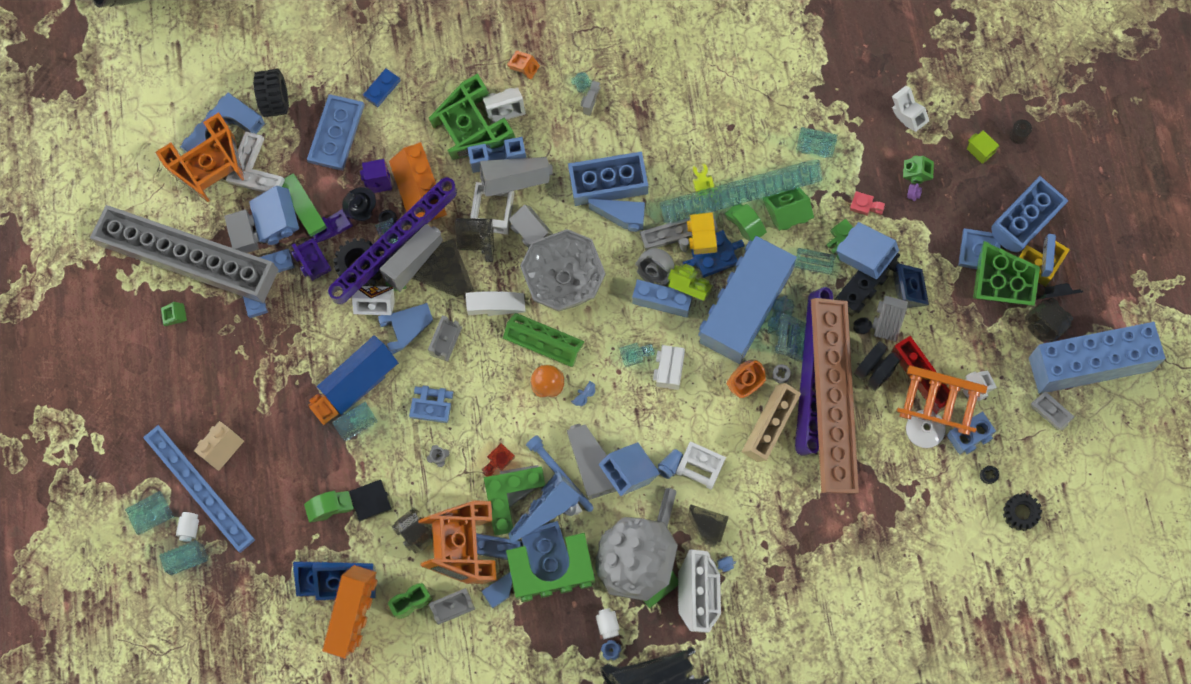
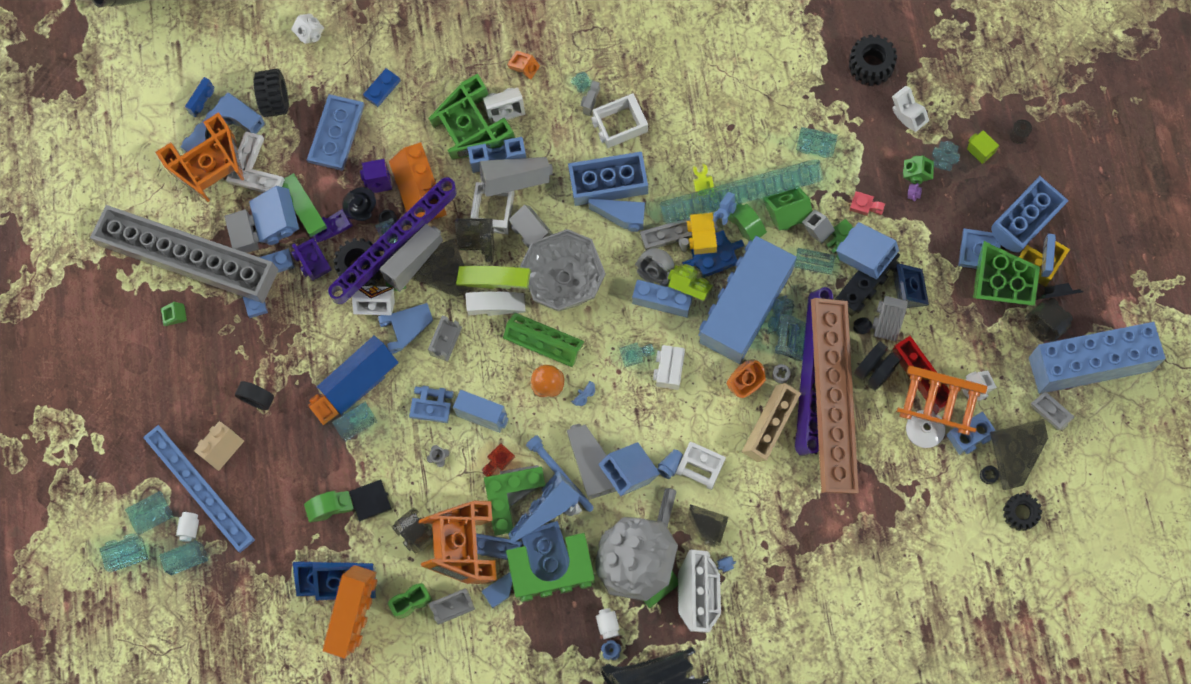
(123, 553): none -> clear light blue brick
(199, 97): none -> blue plate
(254, 395): none -> black tyre
(307, 28): none -> white brick
(480, 411): none -> medium blue brick
(493, 277): none -> lime slope
(614, 107): none -> white window
(727, 207): none -> medium blue plate
(818, 226): none -> light grey brick
(872, 73): none -> black tyre
(945, 155): none -> clear light blue brick
(1018, 450): none -> clear smoke plate

